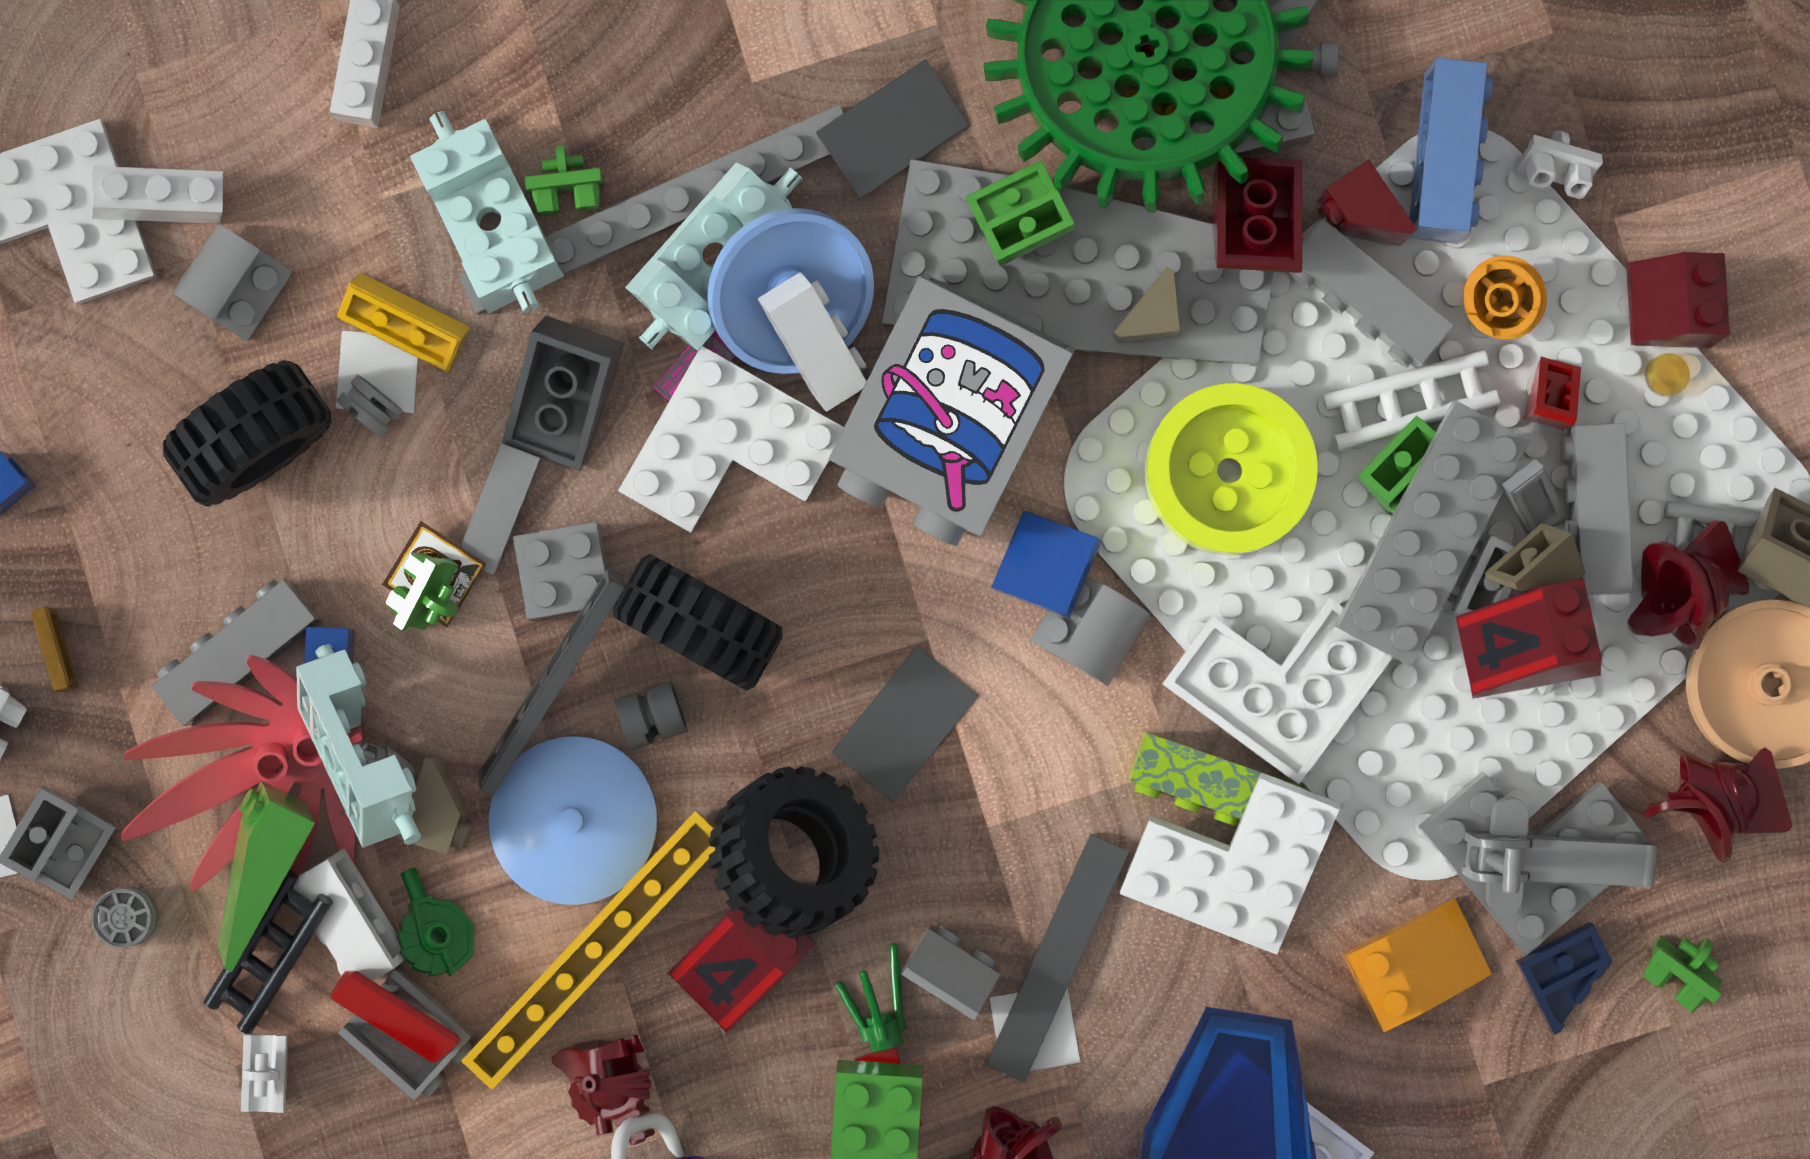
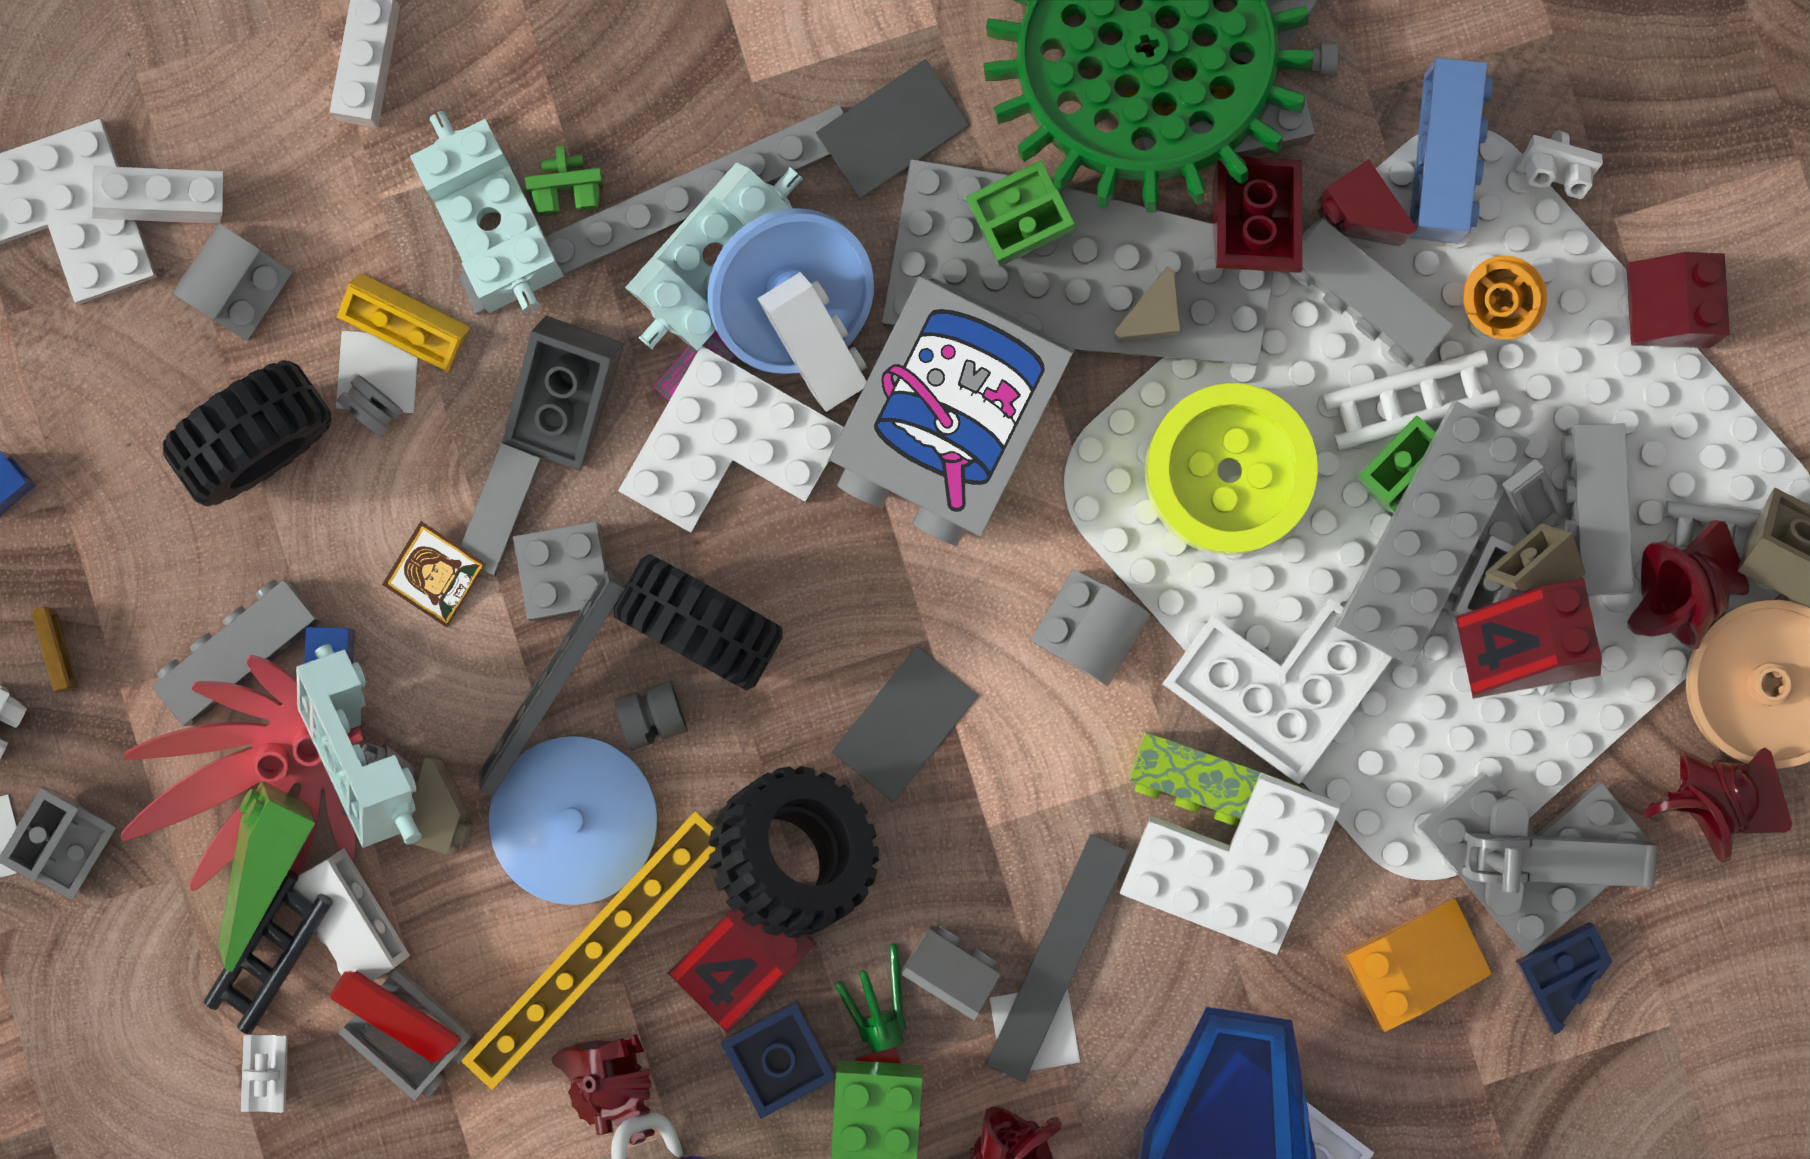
(124, 917): light grey wheel -> none
(428, 595): bright green hips -> none
(435, 933): green piece -> none
(779, 1059): none -> dark blue brick
(1046, 564): blue tile -> none
(1554, 394): red slope -> none
(1667, 374): clear yellow tile -> none
(1699, 982): bright green hips -> none

